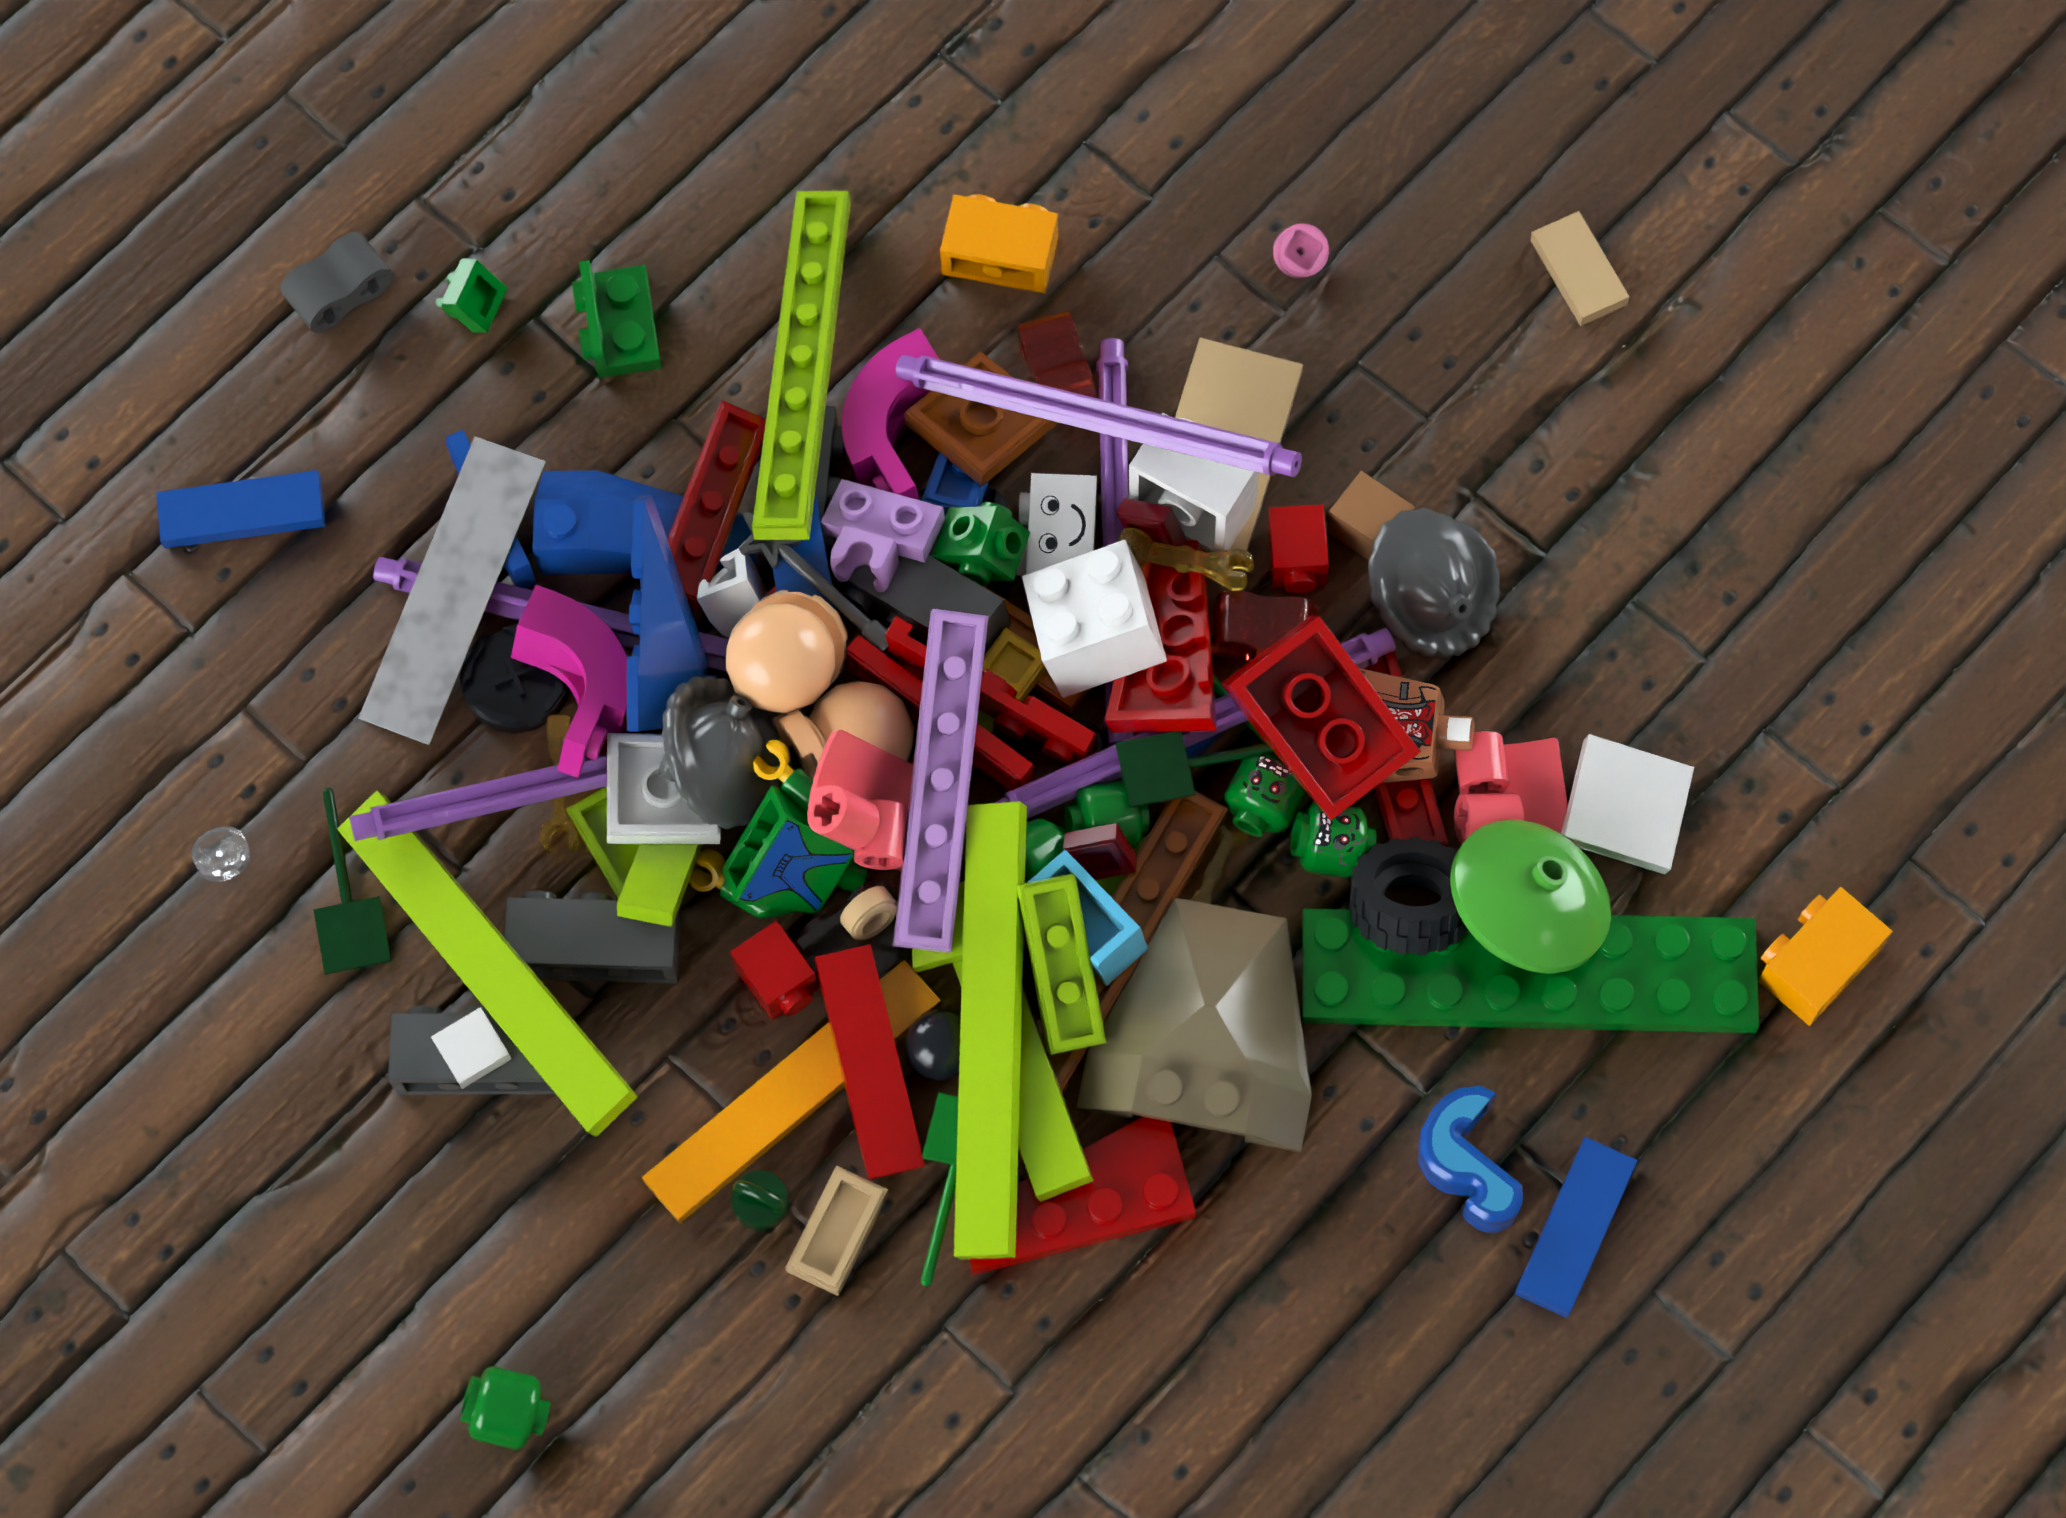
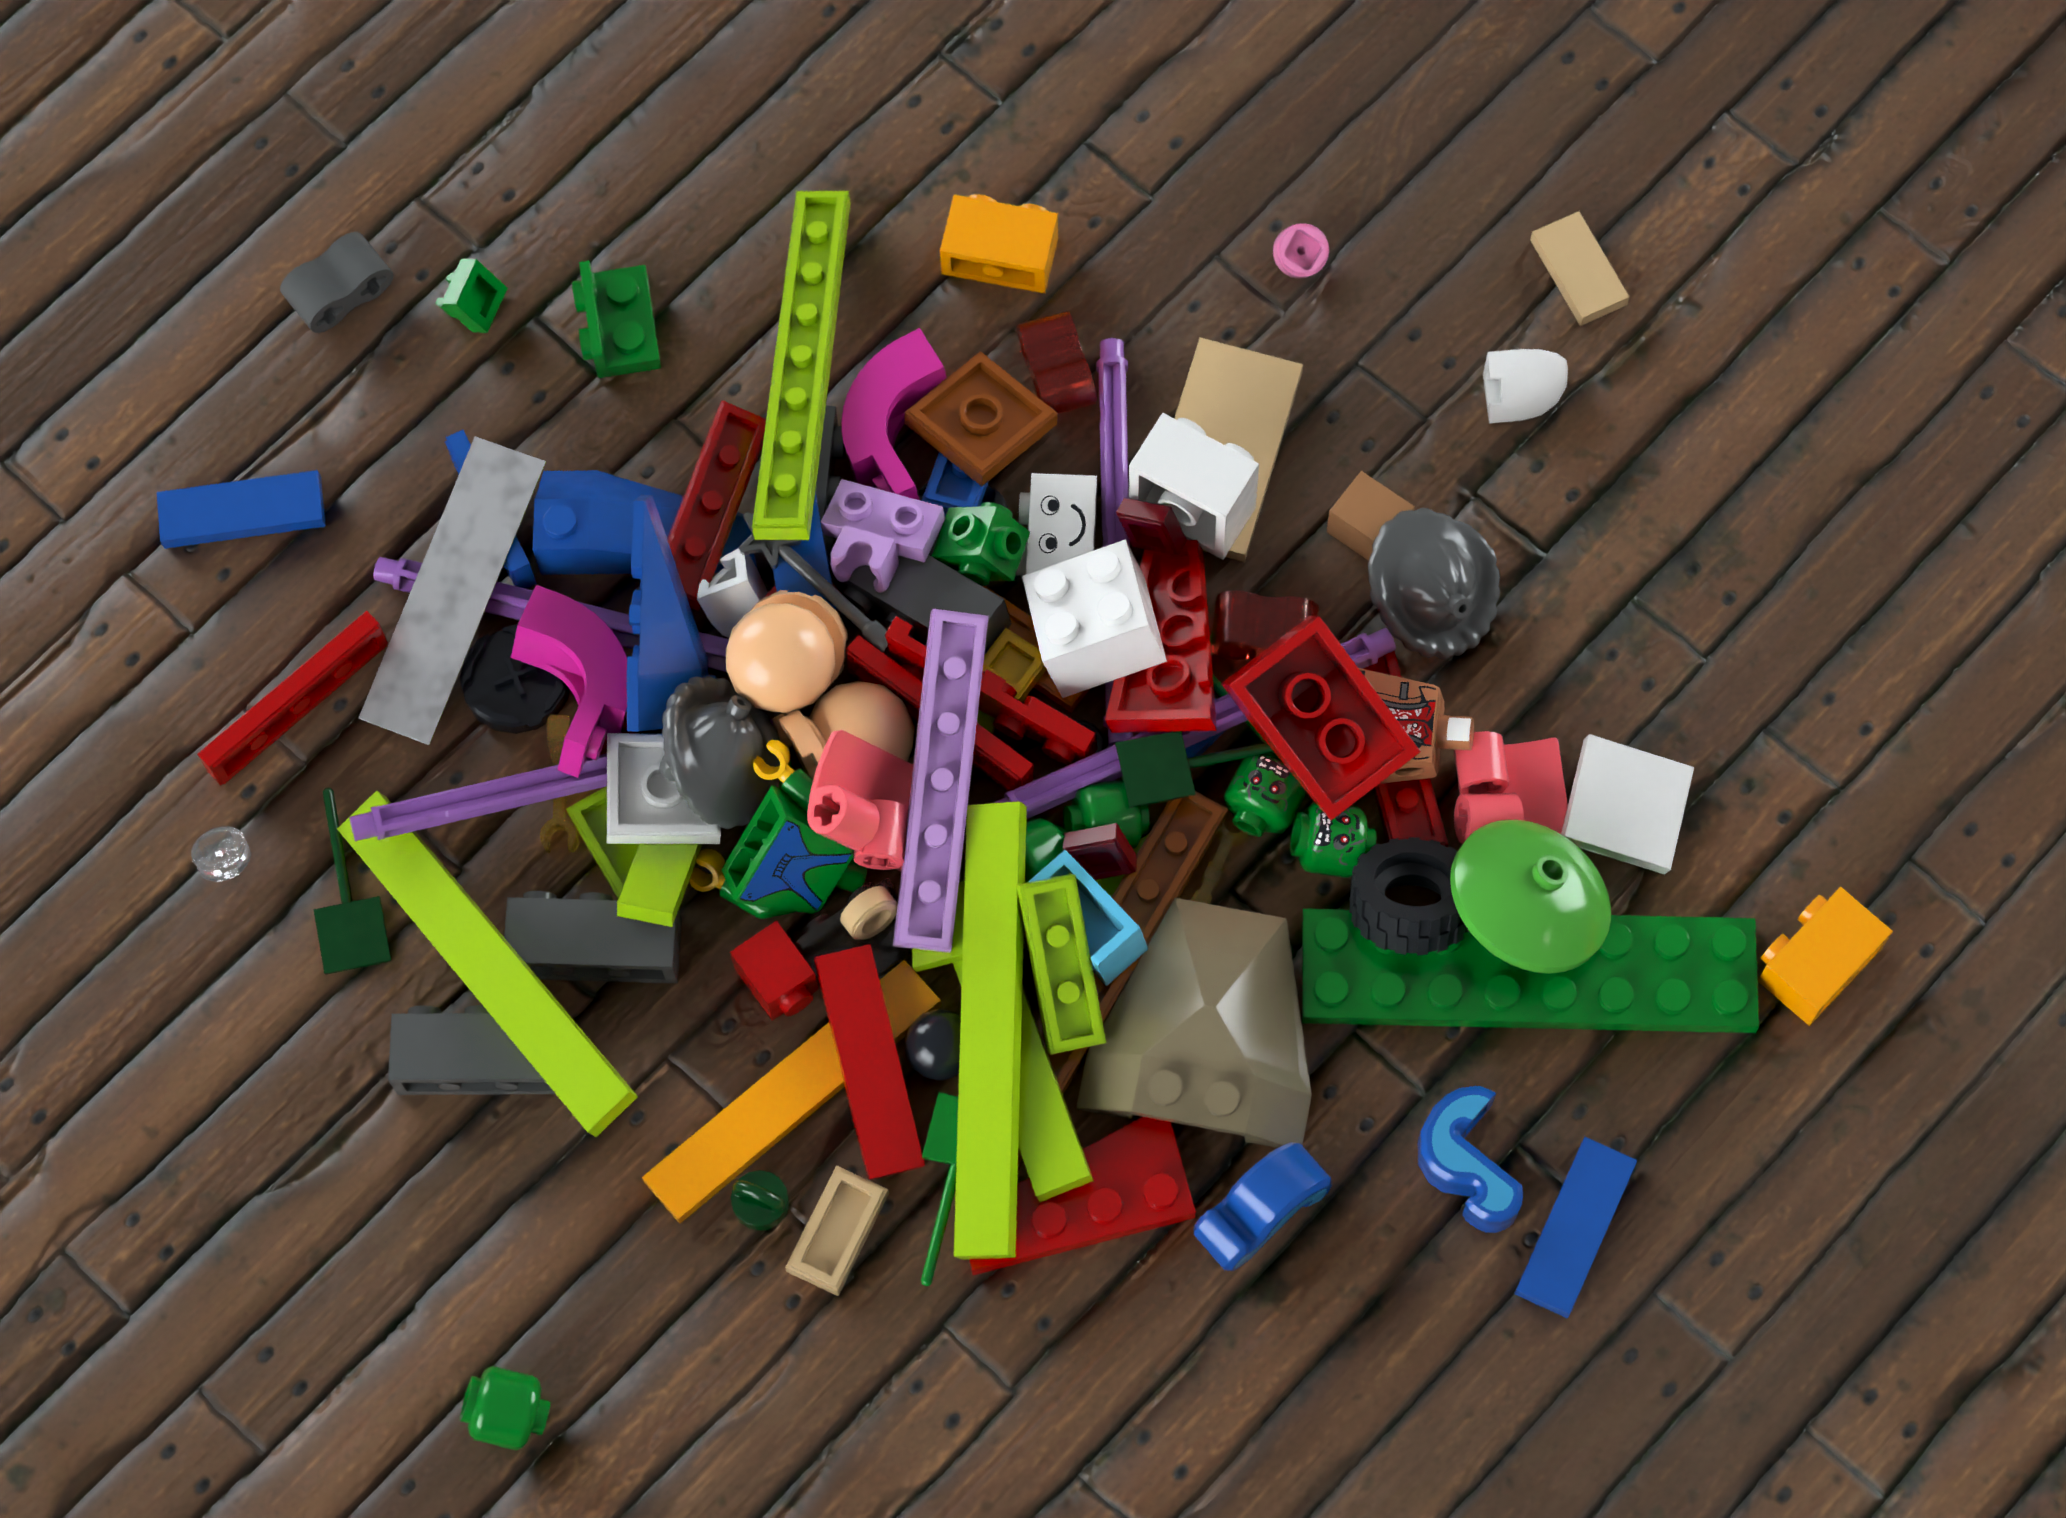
(293, 698): none -> red tile
(471, 1048): white tile -> none
(1100, 415): piece -> none
(1215, 564): clear yellow piece -> none
(1261, 1204): none -> blue animal
(1297, 547): red brick -> none
(1523, 383): none -> white brick

